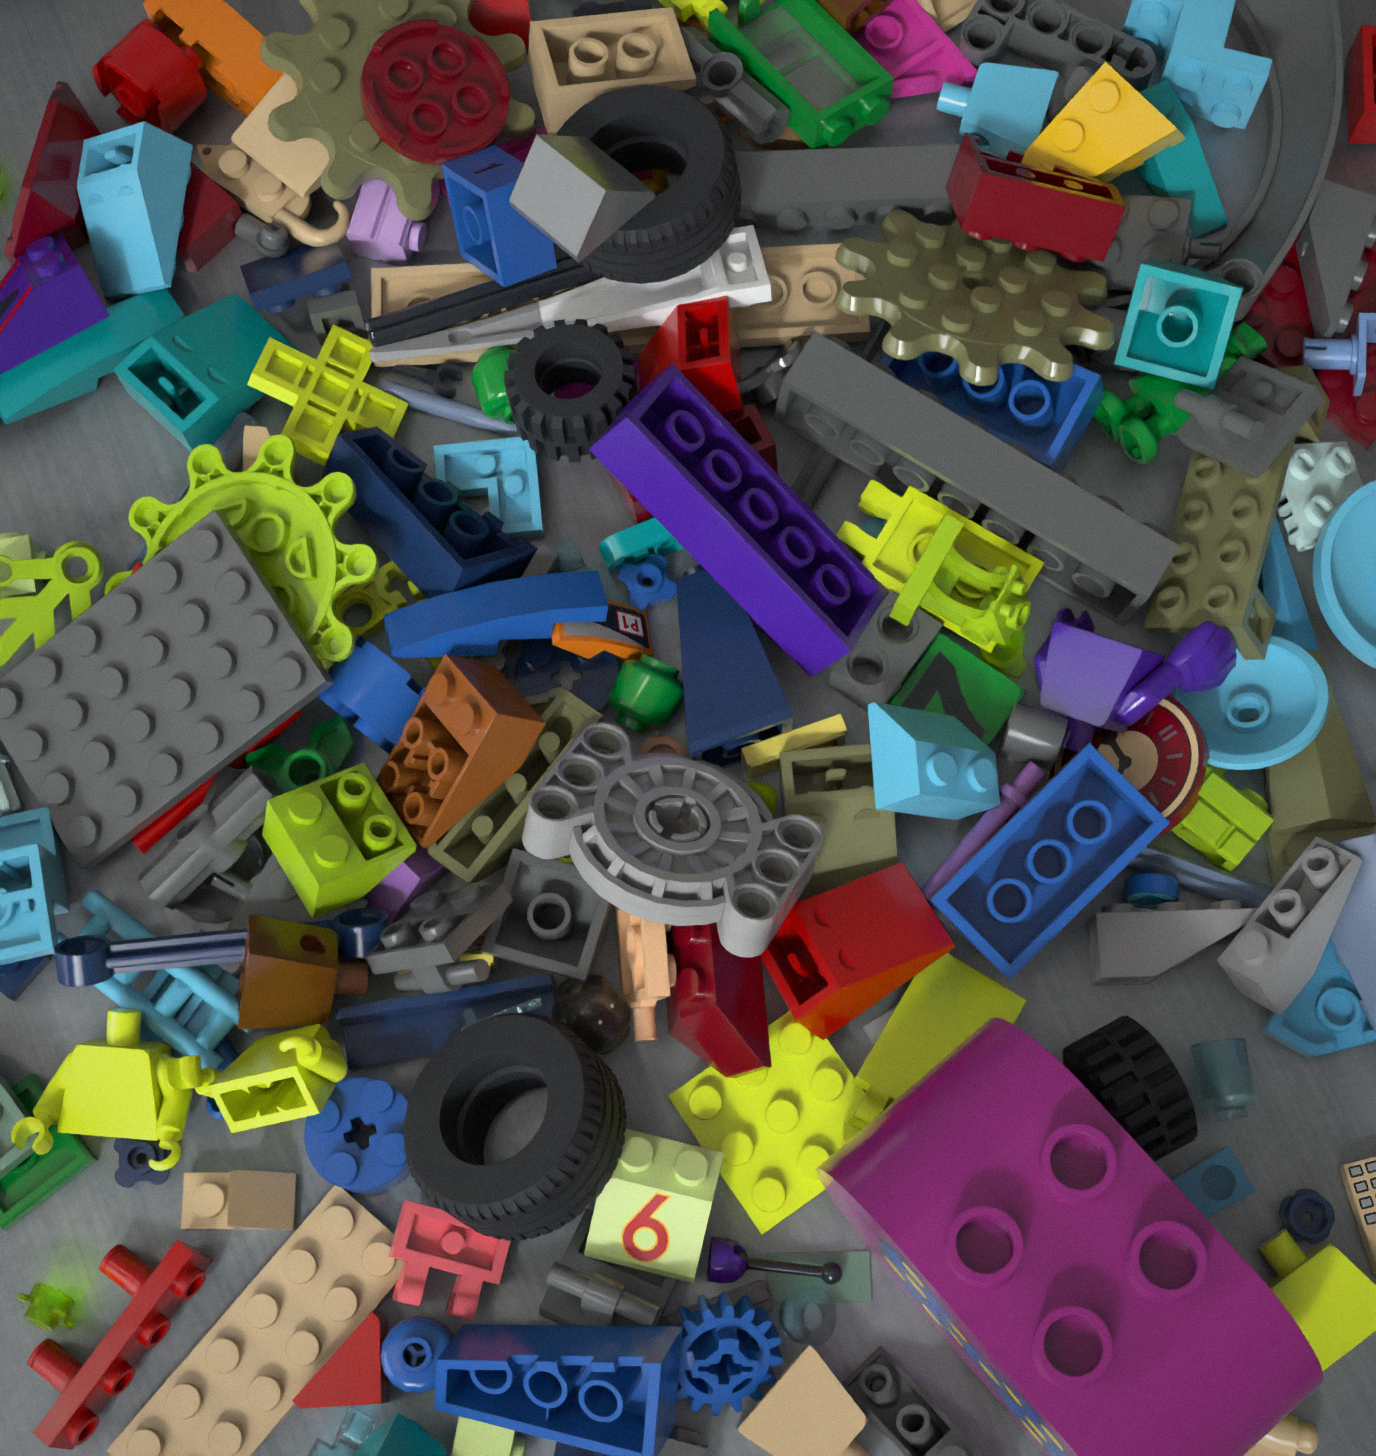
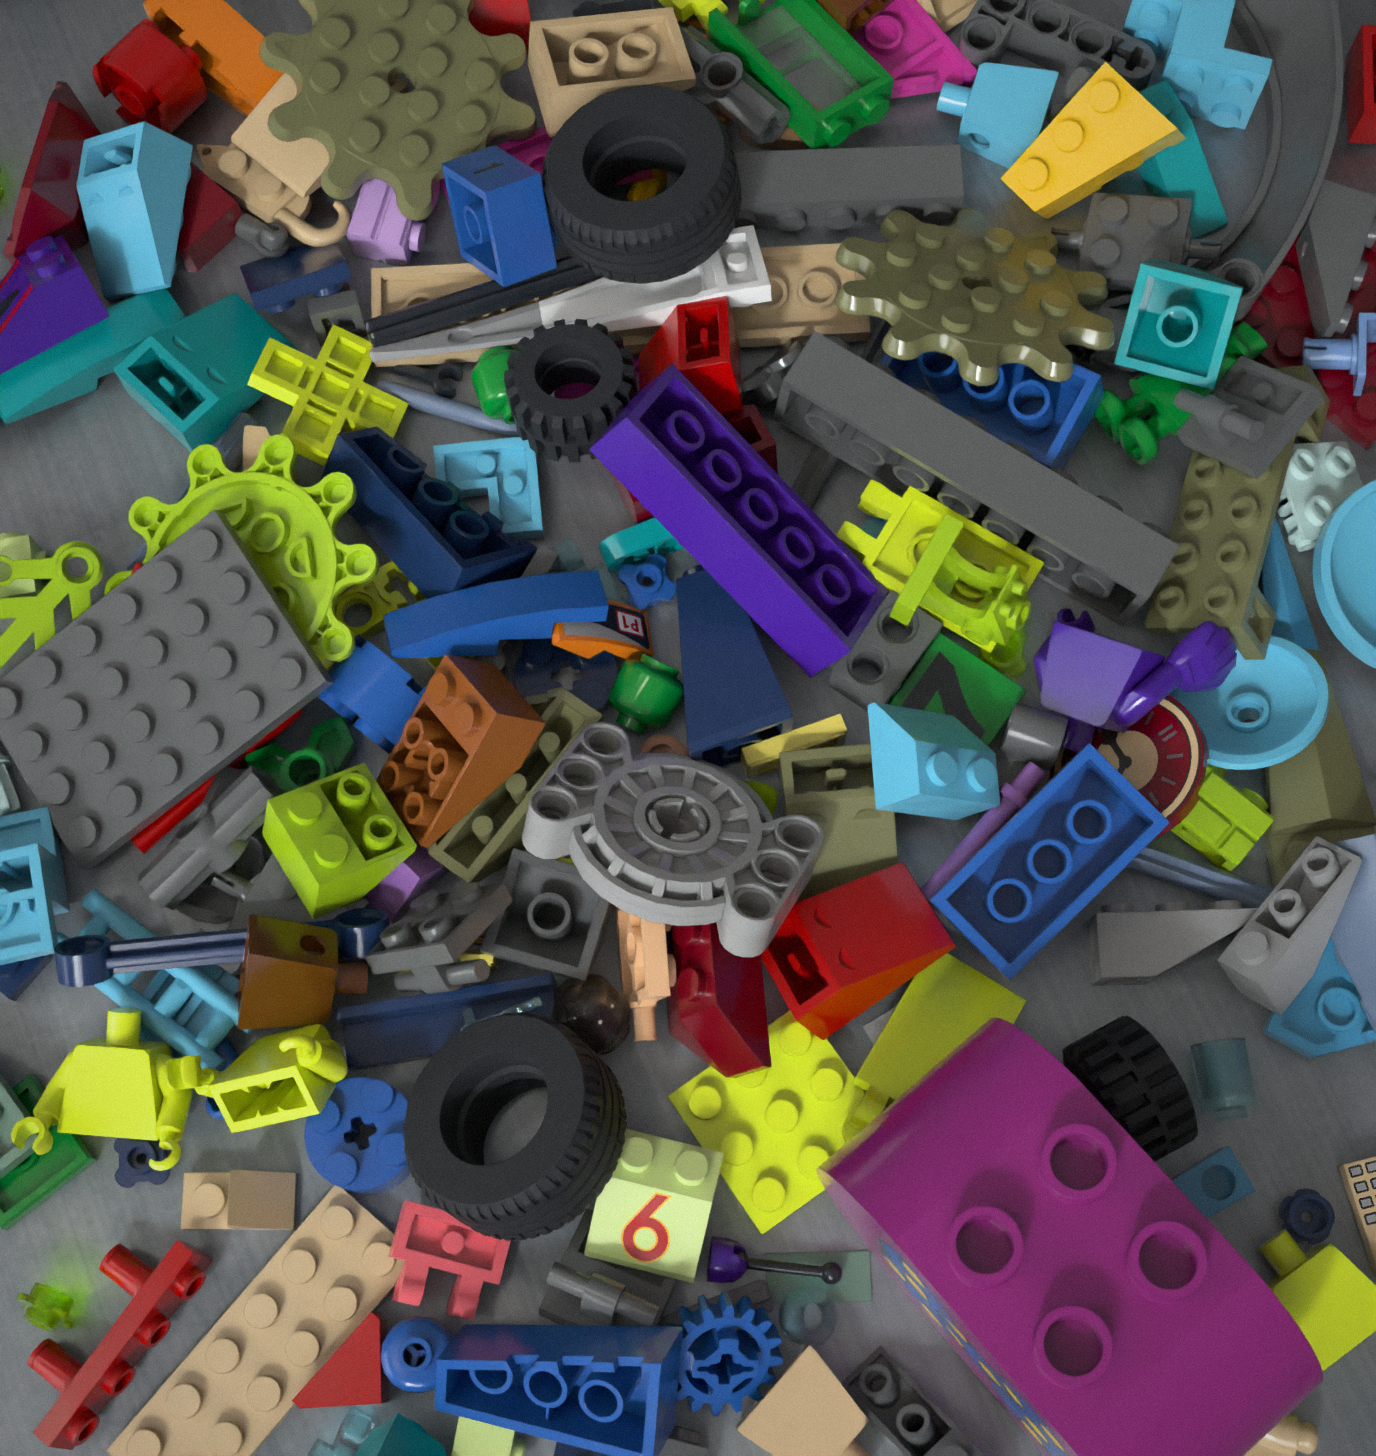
(434, 92): dark red tile -> none
(576, 193): slope -> none
(1031, 204): dark red wedge -> none
(1149, 889): blue tile -> none

